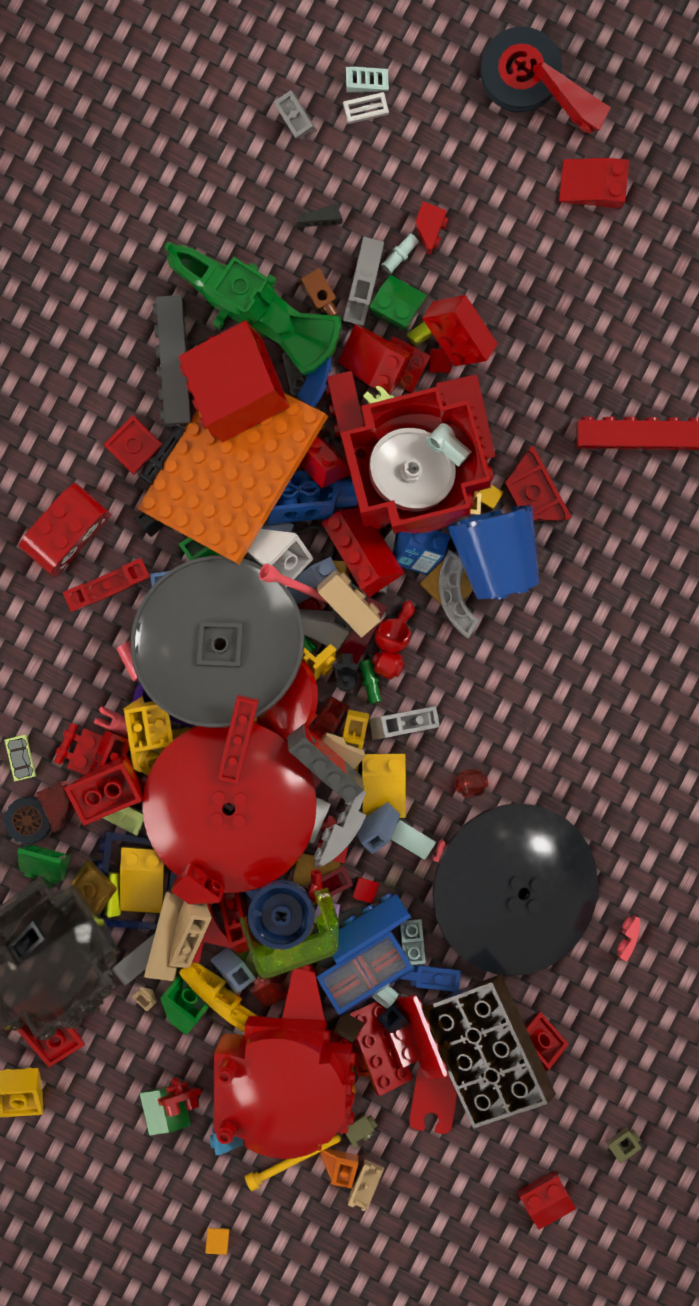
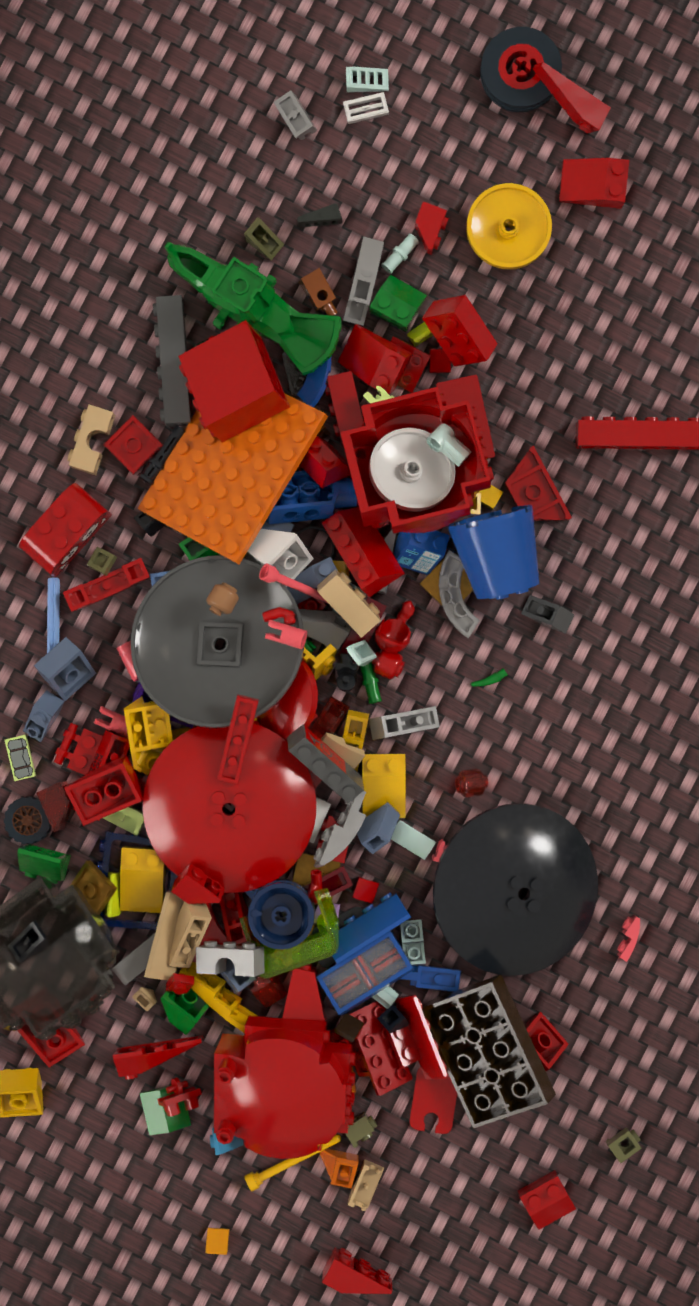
(43, 715): none -> sand blue slope
(53, 613): none -> light blue axle
(65, 668): none -> sand blue slope
(94, 421): none -> tan arch
(101, 561): none -> olive plate
(142, 1057): none -> red wedge
(179, 983): none -> red plate
(222, 599): none -> medium nougat head
(247, 958): none -> light grey arch
(263, 239): none -> olive slope
(280, 613): none -> red arm
(289, 636): none -> coral hinge
(354, 1276): none -> red slope
(361, 653): none -> light aqua slope
(494, 678): none -> green helmet
(510, 207): none -> yellow dish
(548, 614): none -> dark grey slope

